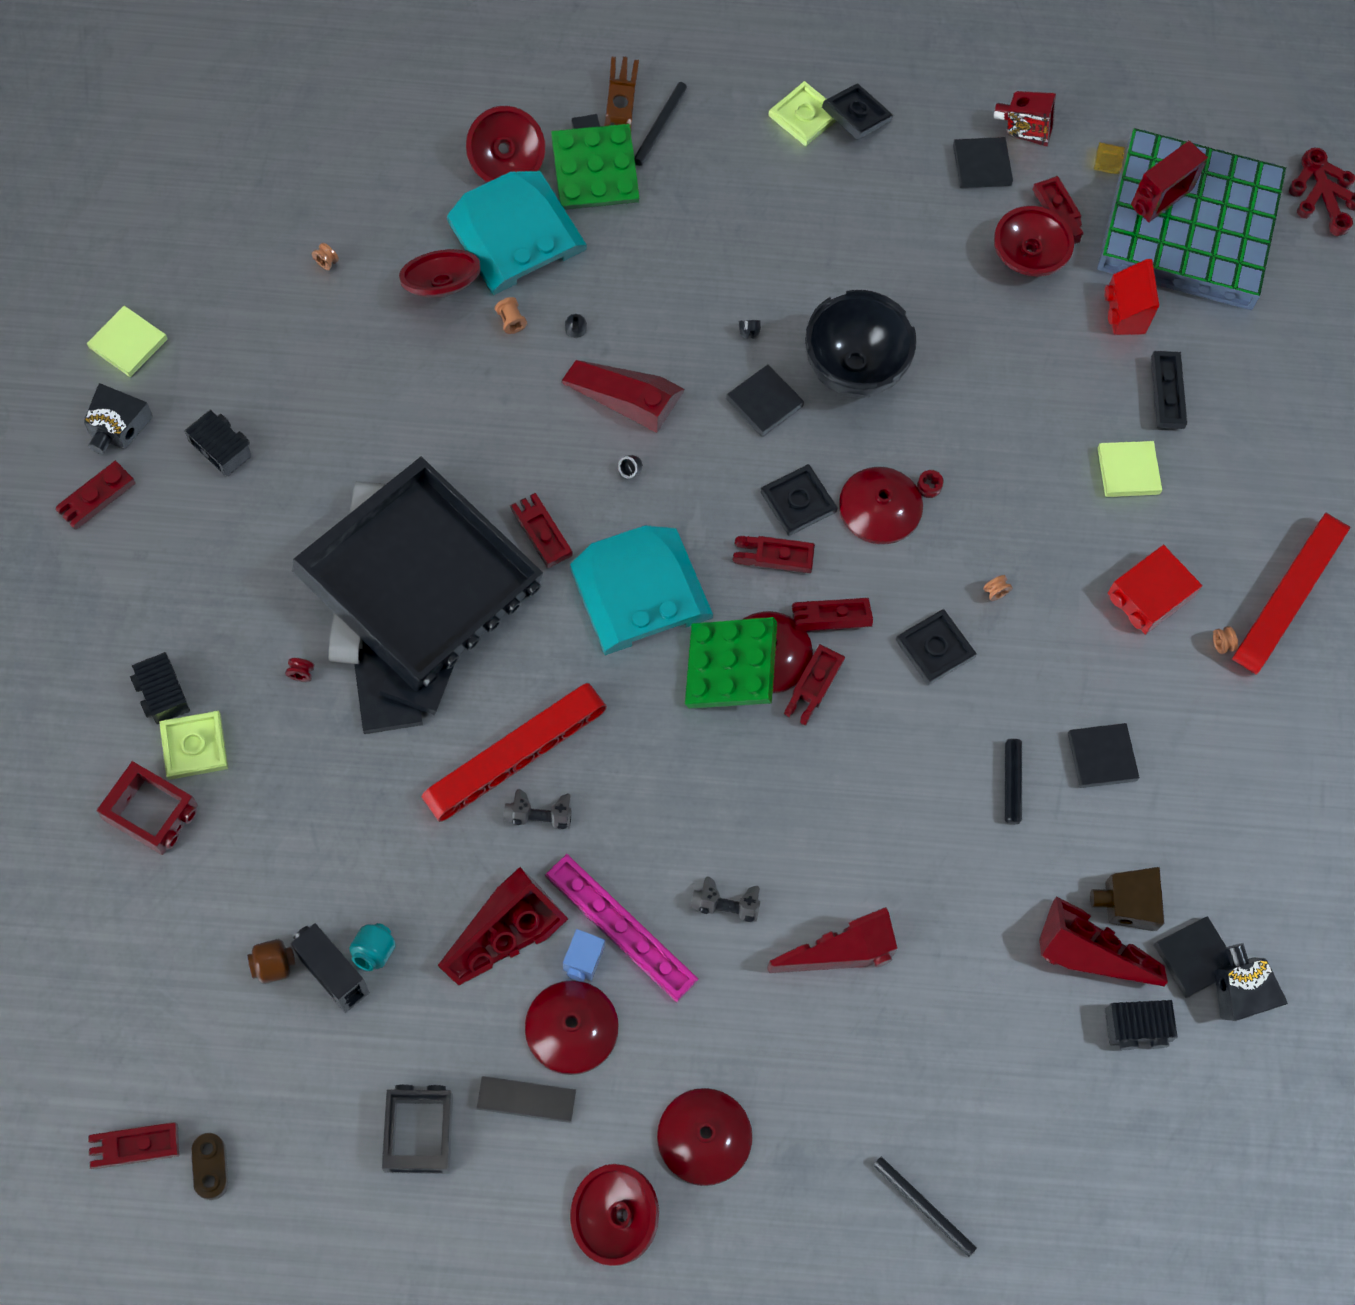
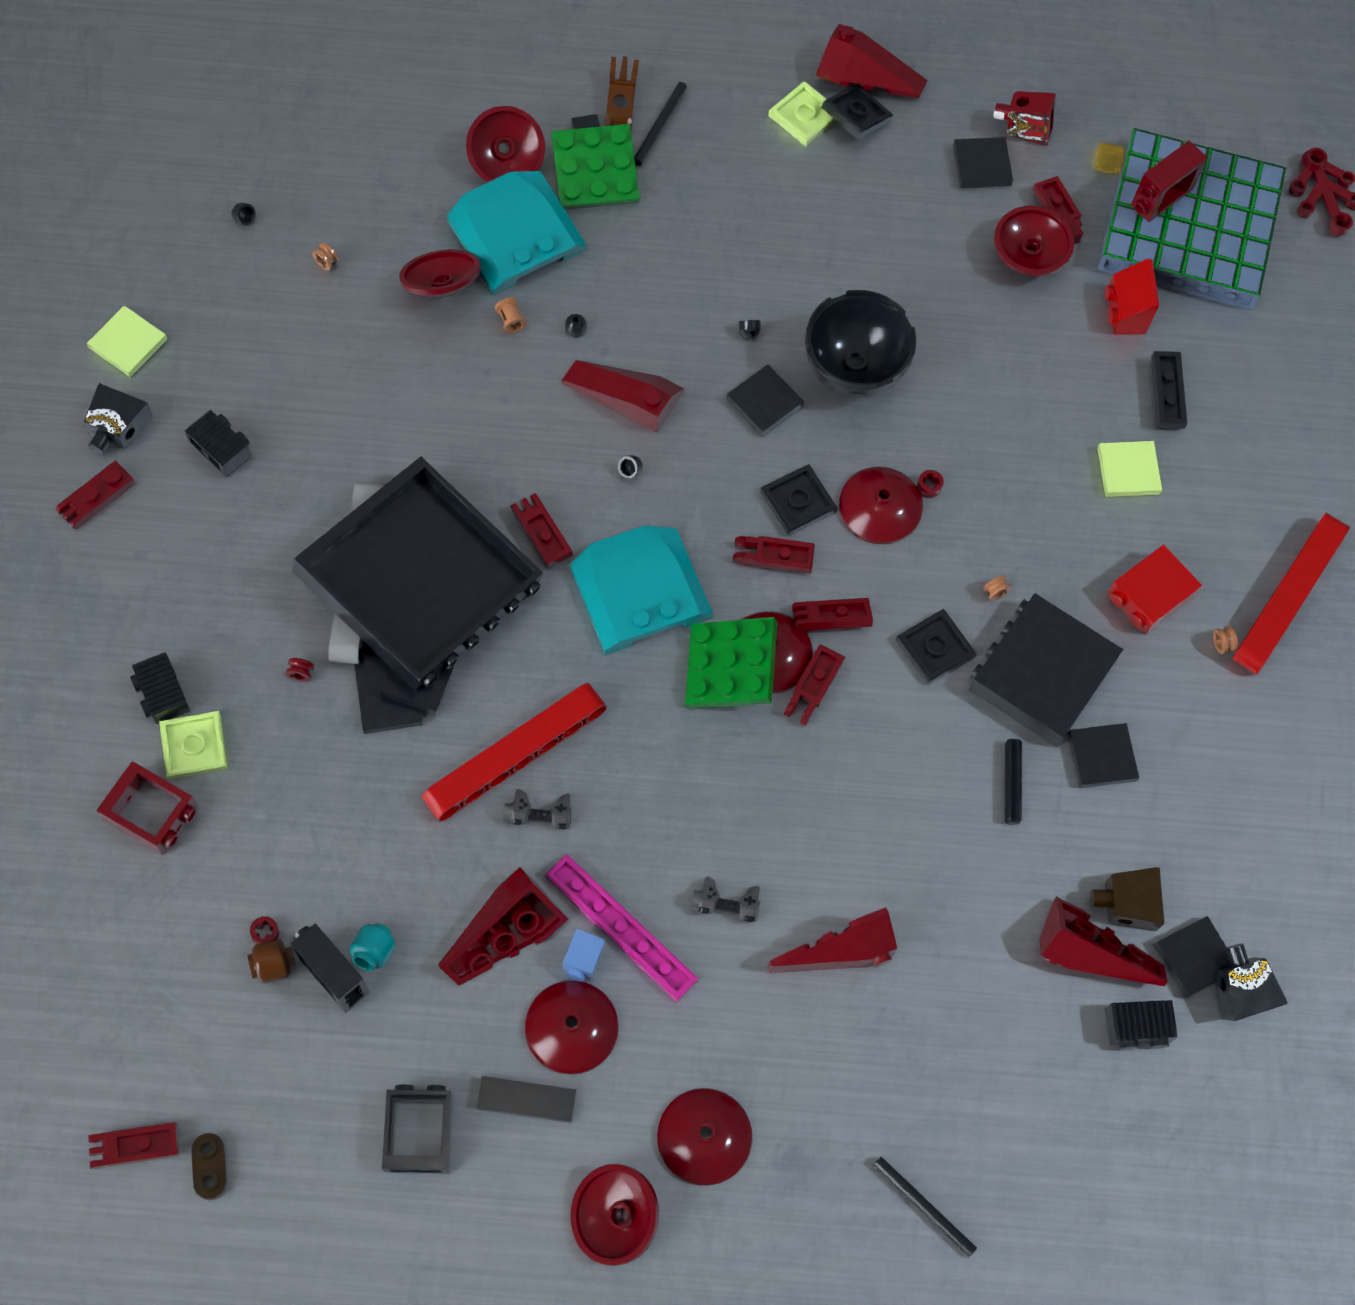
(246, 209): none -> black hinge
(259, 923): none -> dark red bush
(860, 60): none -> dark red wedge
(1044, 669): none -> black brick

